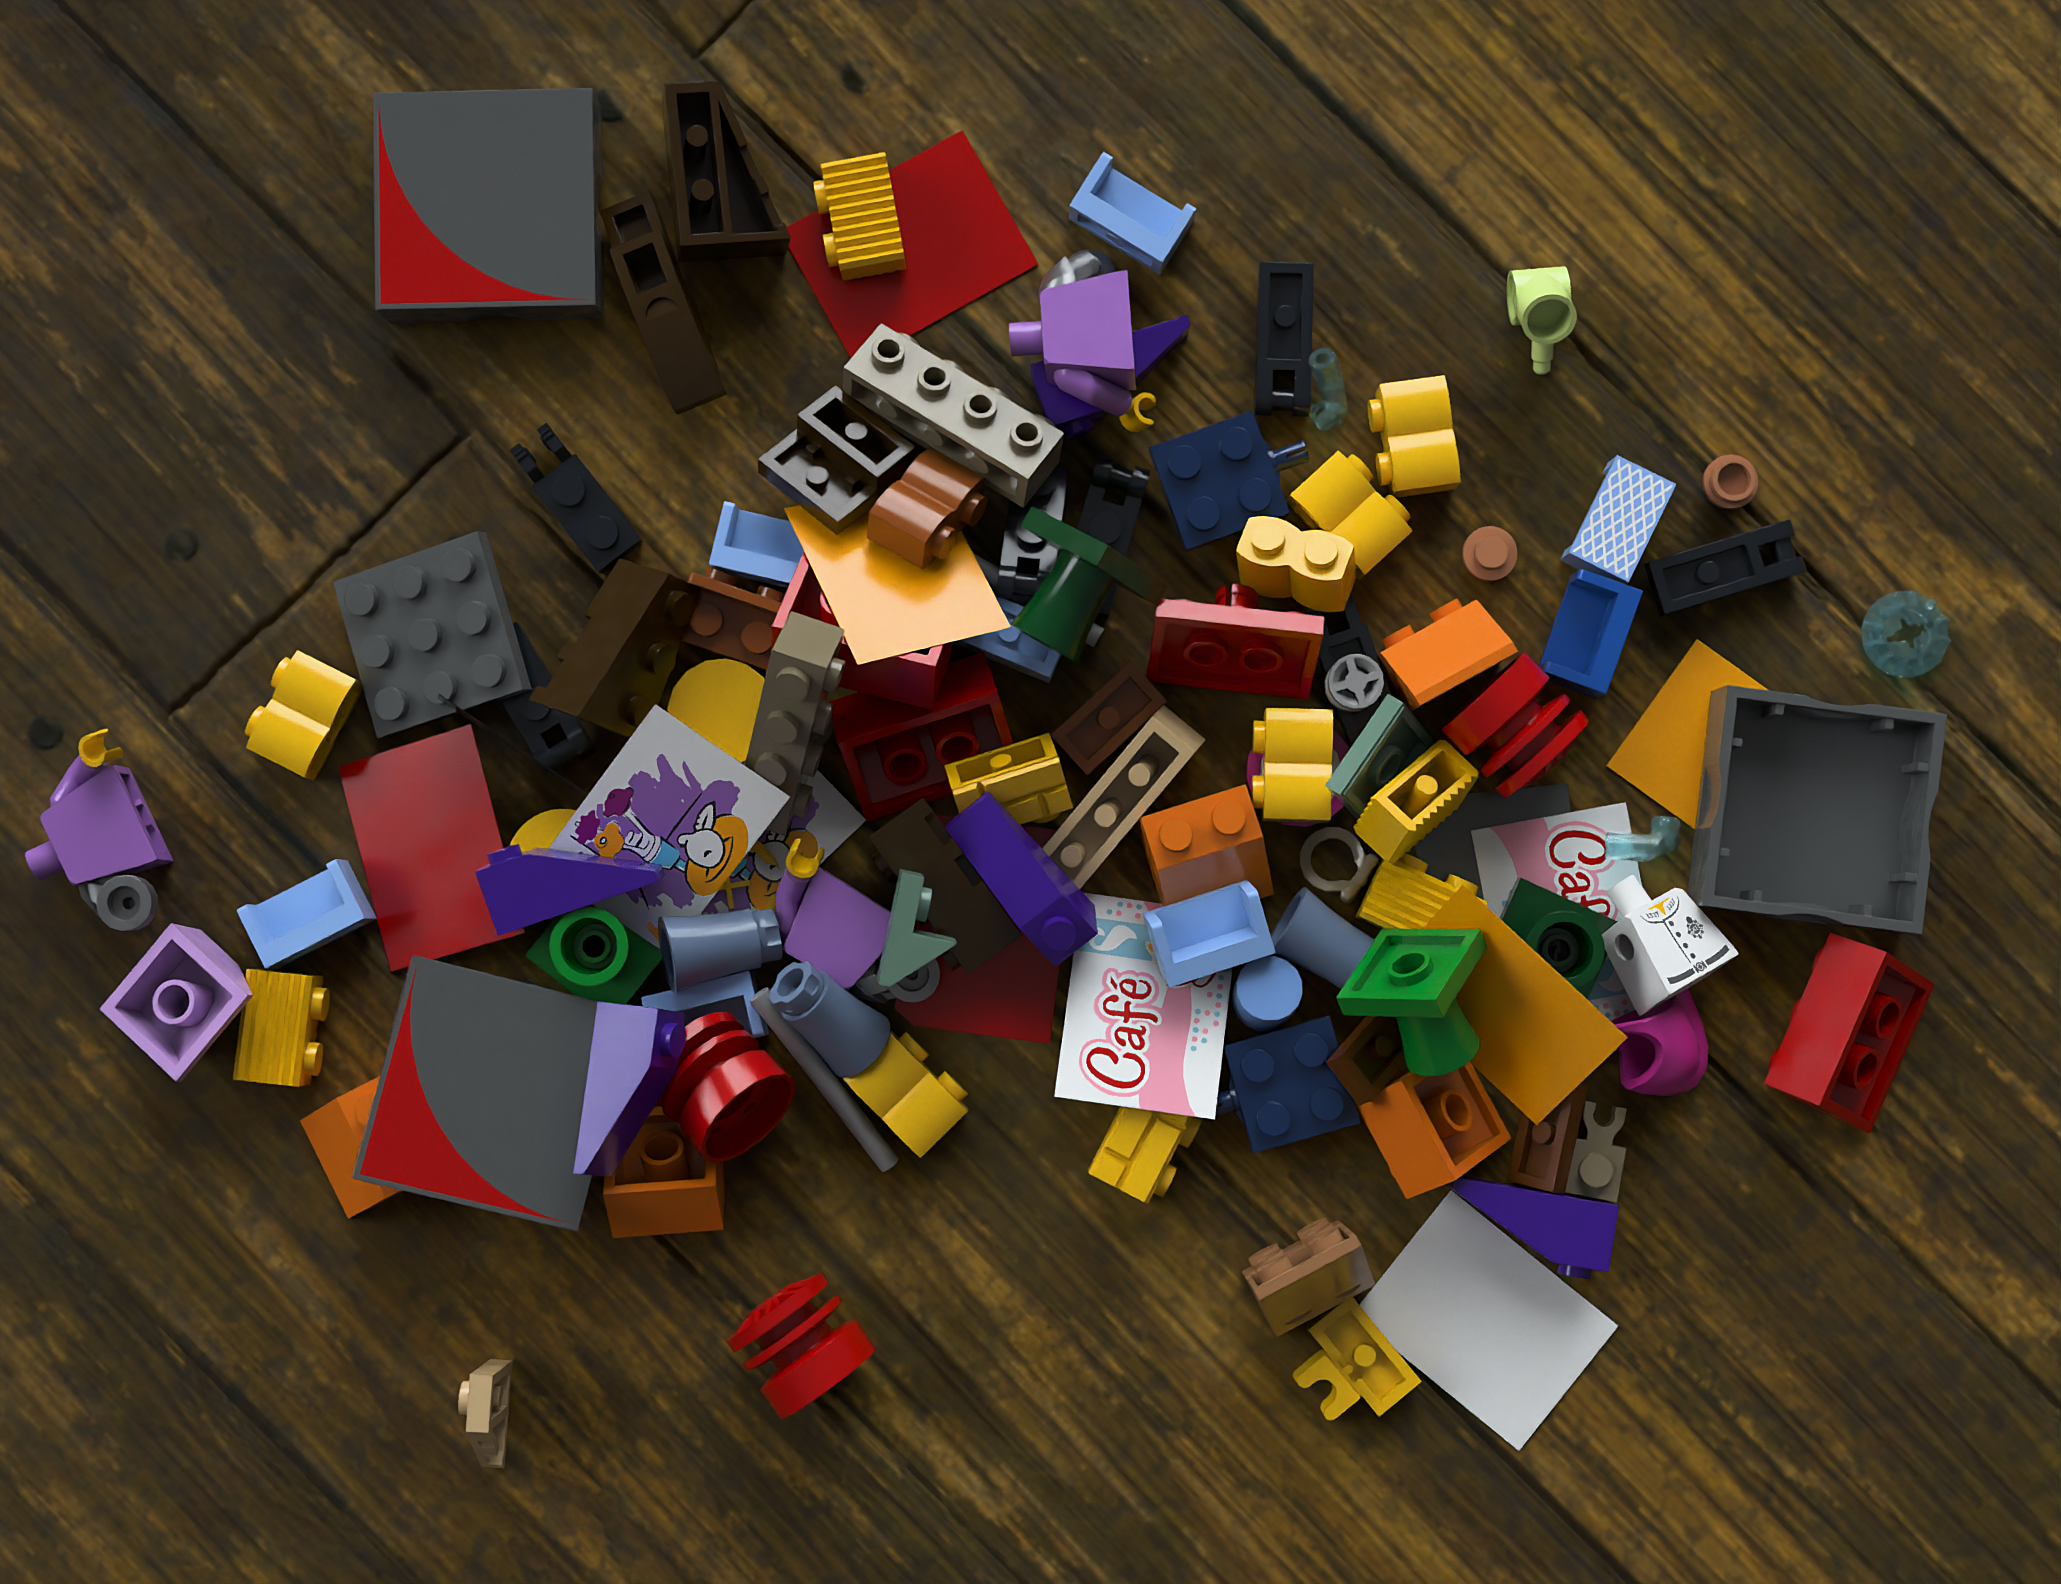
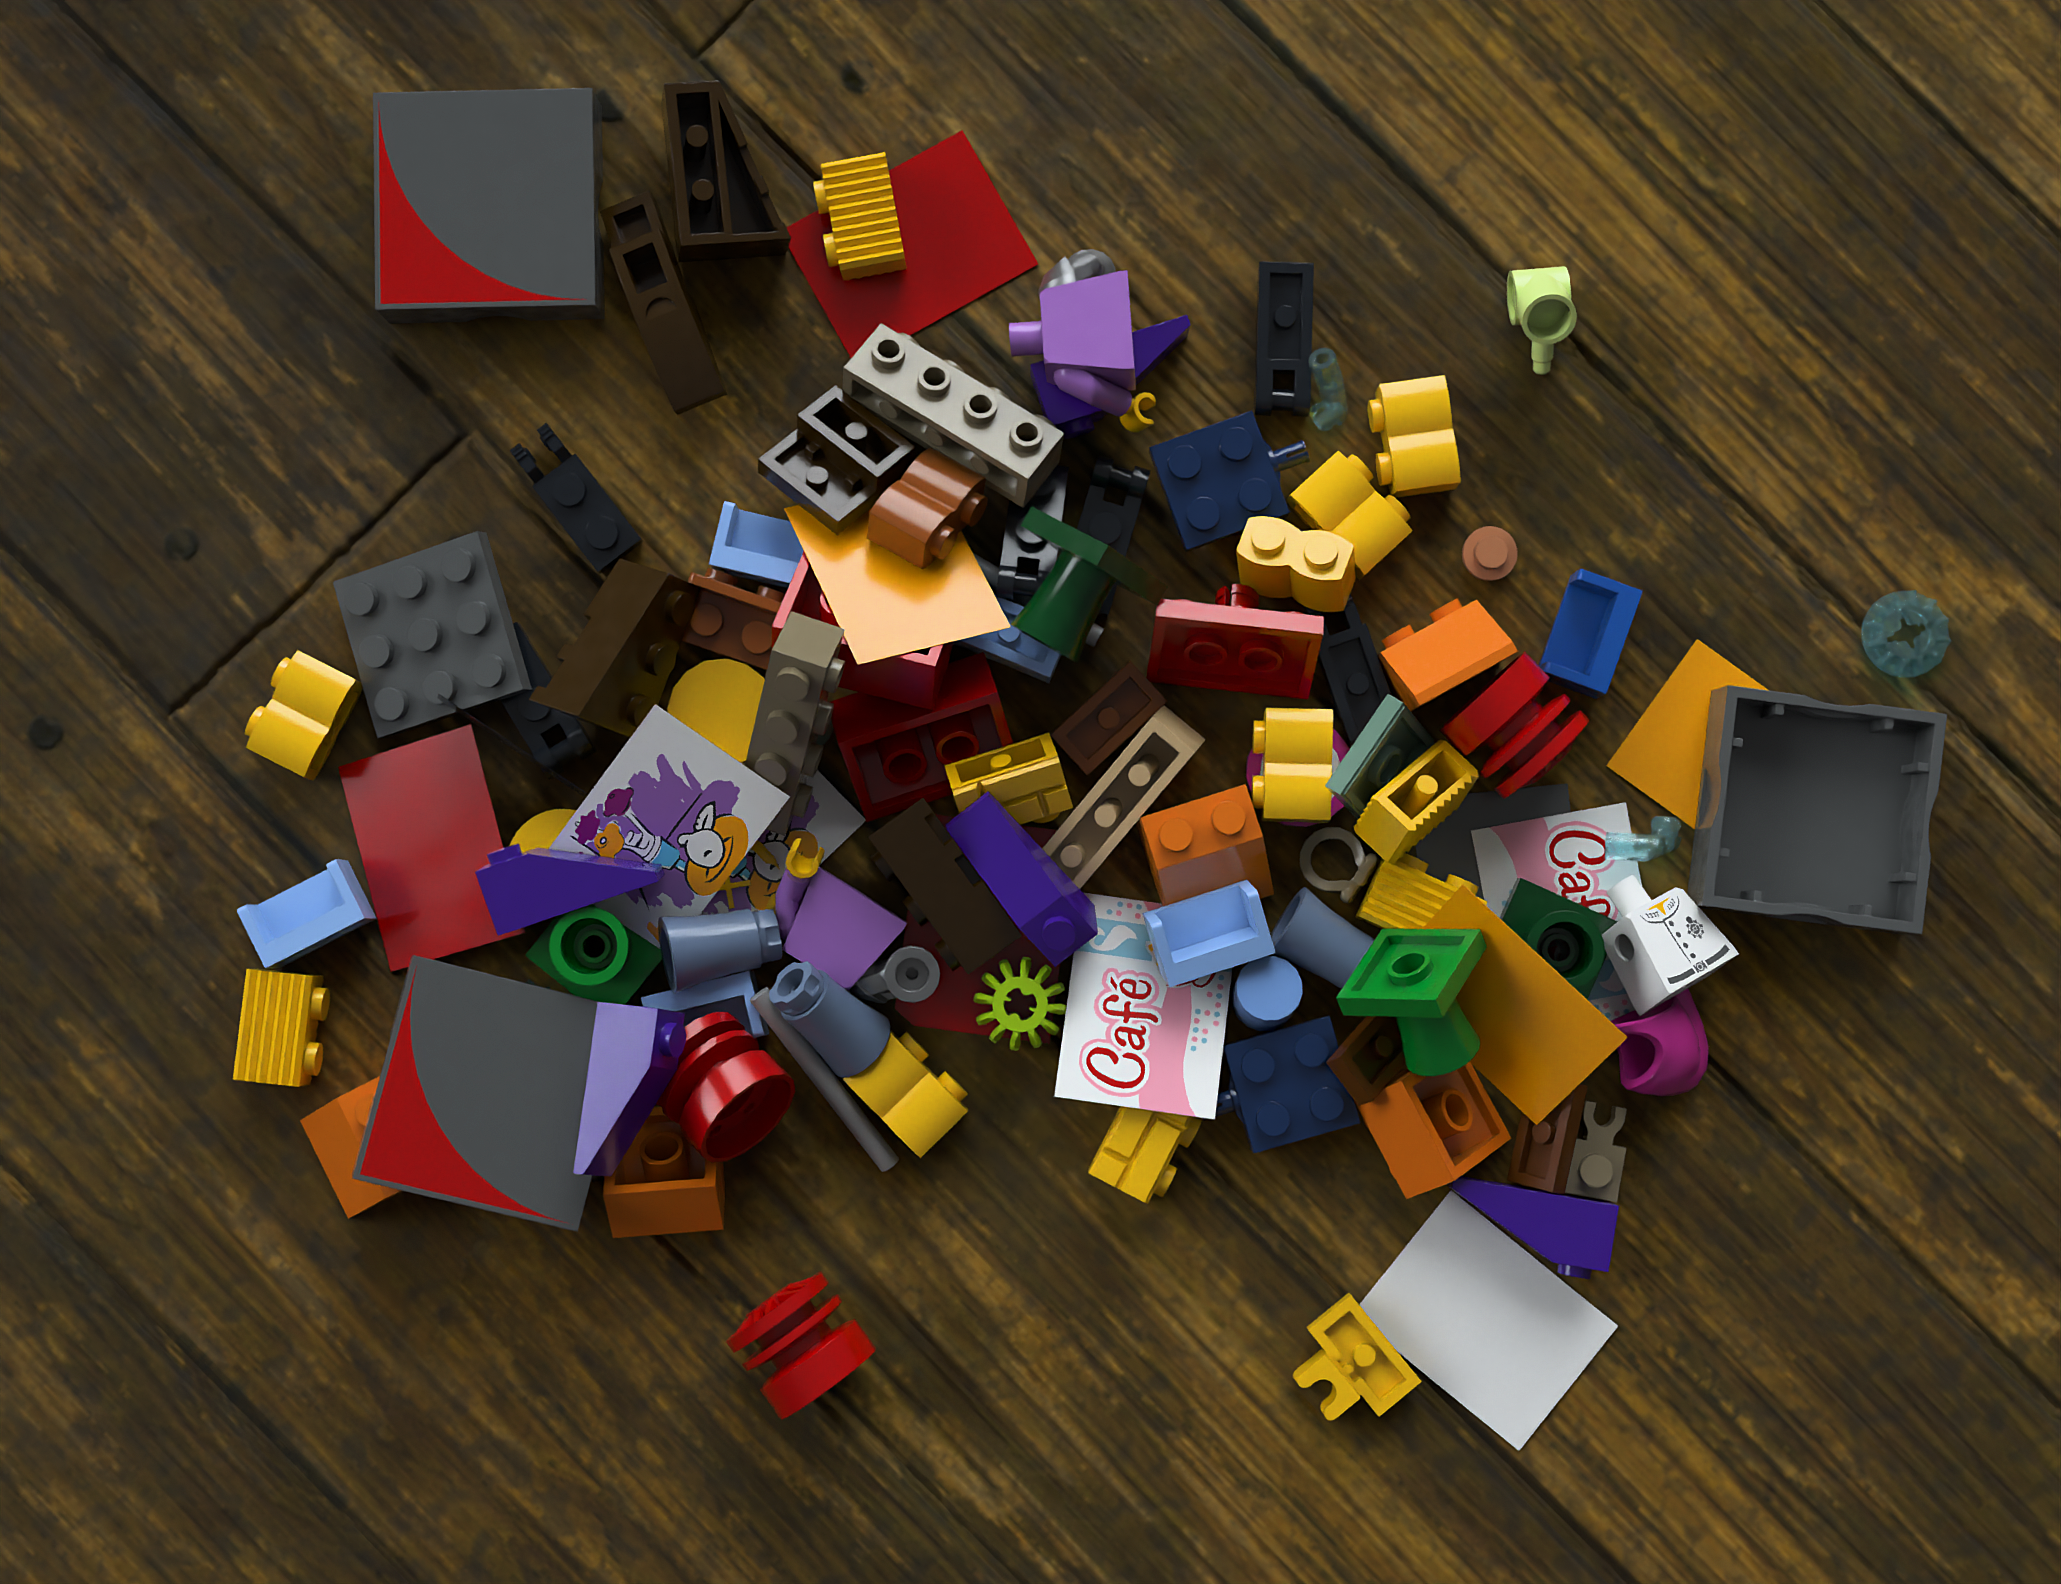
(101, 837): medium lavender torso -> none
(179, 998): lavender slope -> none
(486, 1405): tan wing -> none
(904, 946): sand green slope -> none
(1013, 1021): none -> lime gear
(1129, 216): light blue panel -> none
(1308, 1275): medium nougat slope -> none
(1363, 680): light grey wheel -> none
(1619, 521): light blue panel -> none
(1723, 568): black plate -> none
(1730, 482): nougat plate -> none
(1849, 1032): red slope -> none

